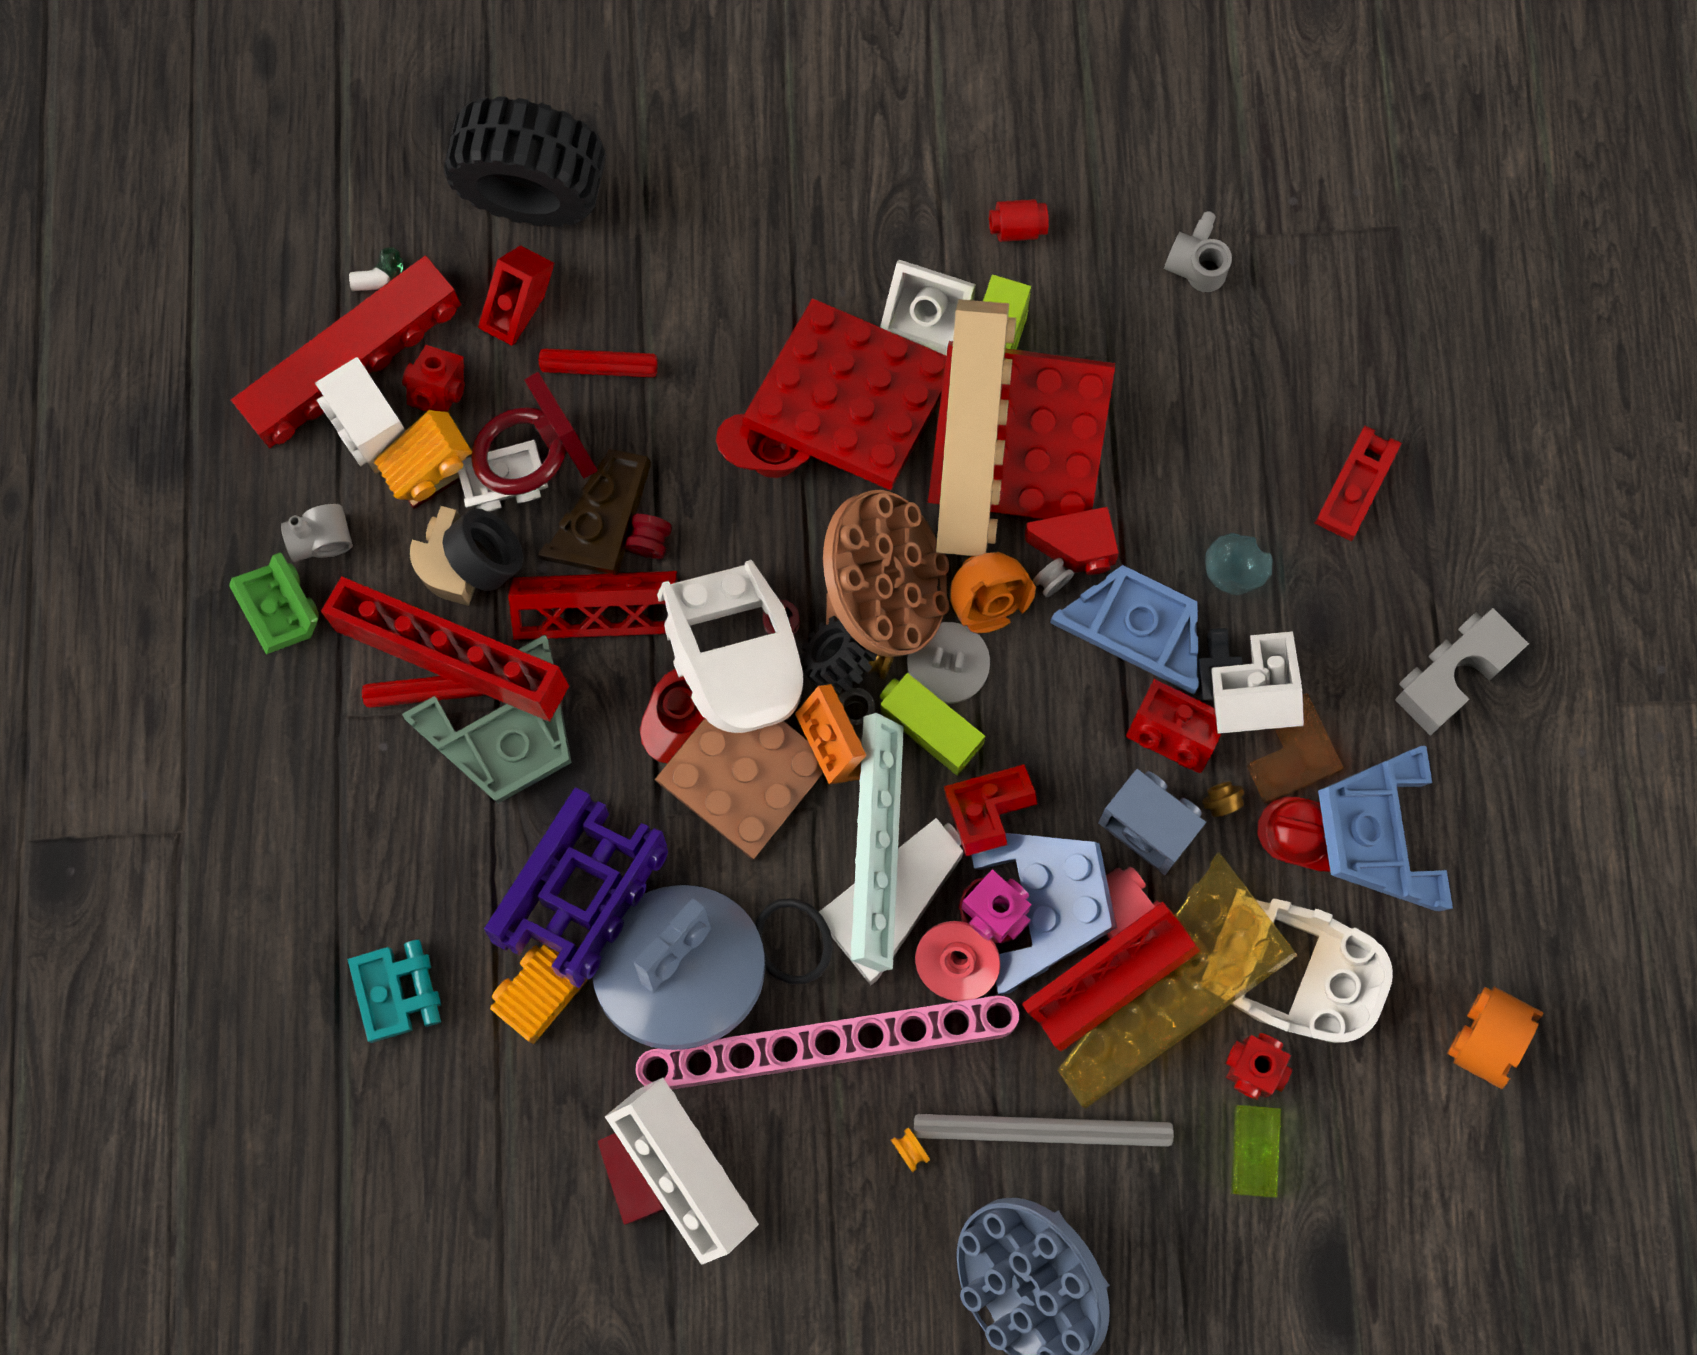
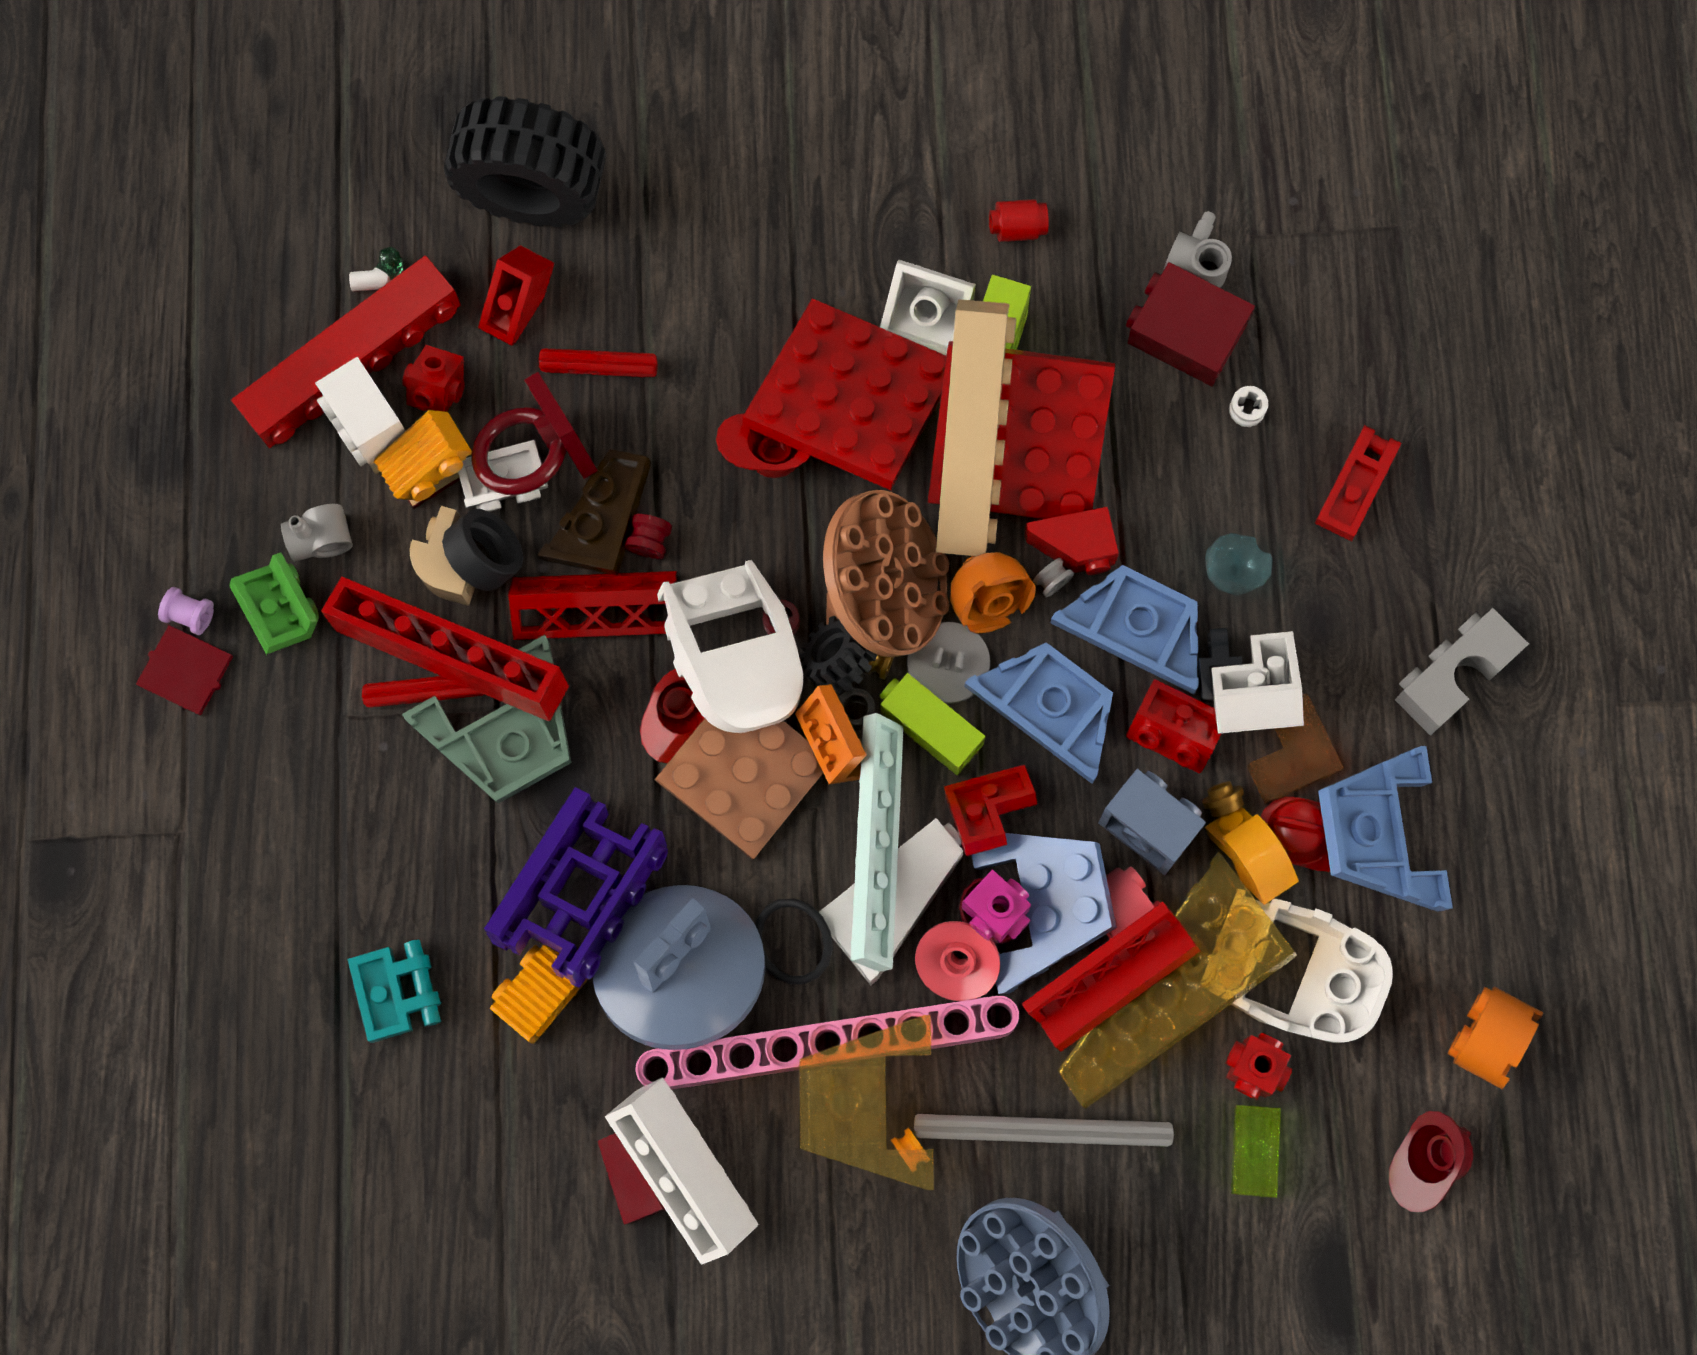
(184, 670): none -> dark red piece
(186, 610): none -> lavender bush
(847, 1103): none -> clear yellow wing
(1051, 704): none -> medium blue wing
(1188, 323): none -> dark red brick
(1240, 397): none -> white bush
(1255, 853): none -> light orange brick
(1429, 1161): none -> dark red piece

